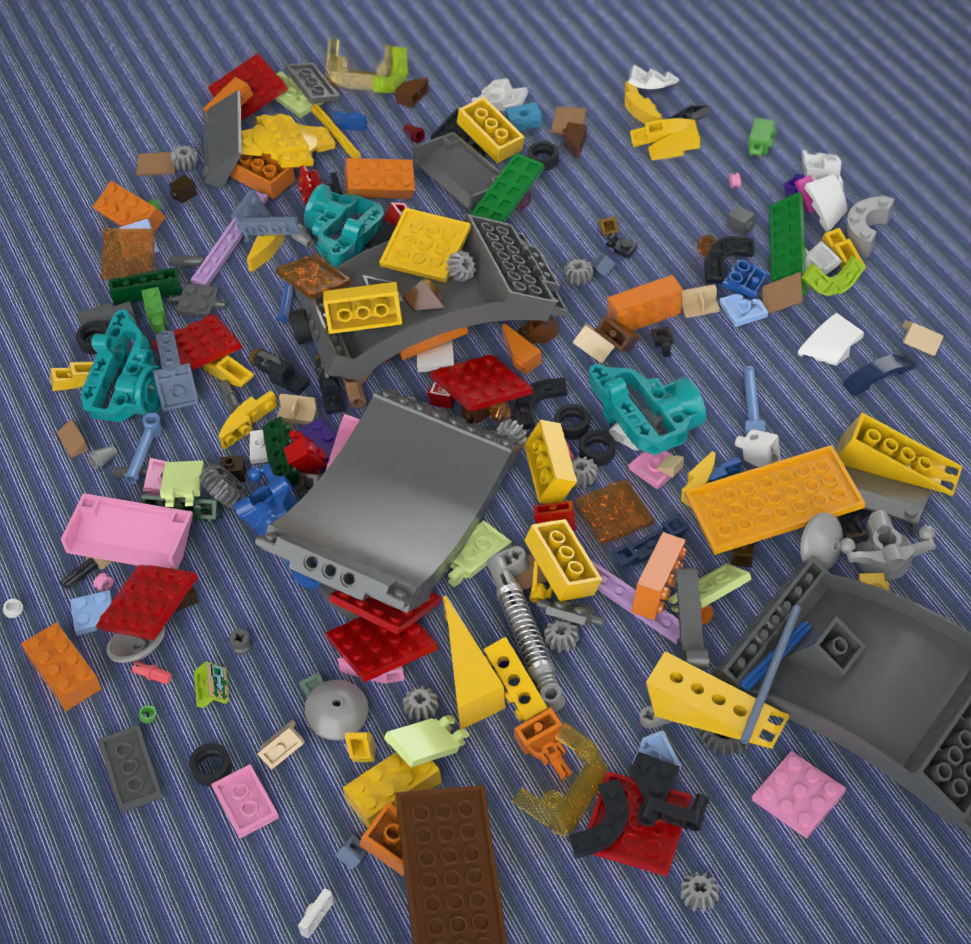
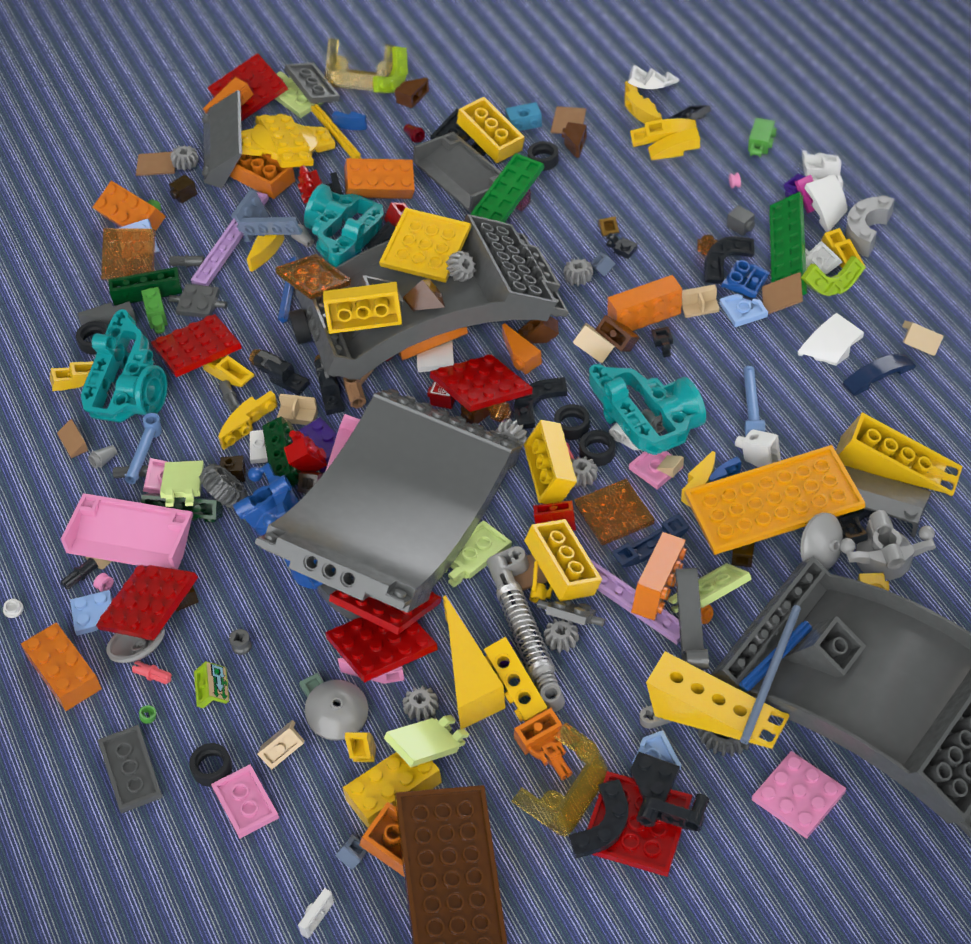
(174, 380): sand blue bracket -> none
(502, 95): white slope -> none
(699, 899): light grey gear -> none

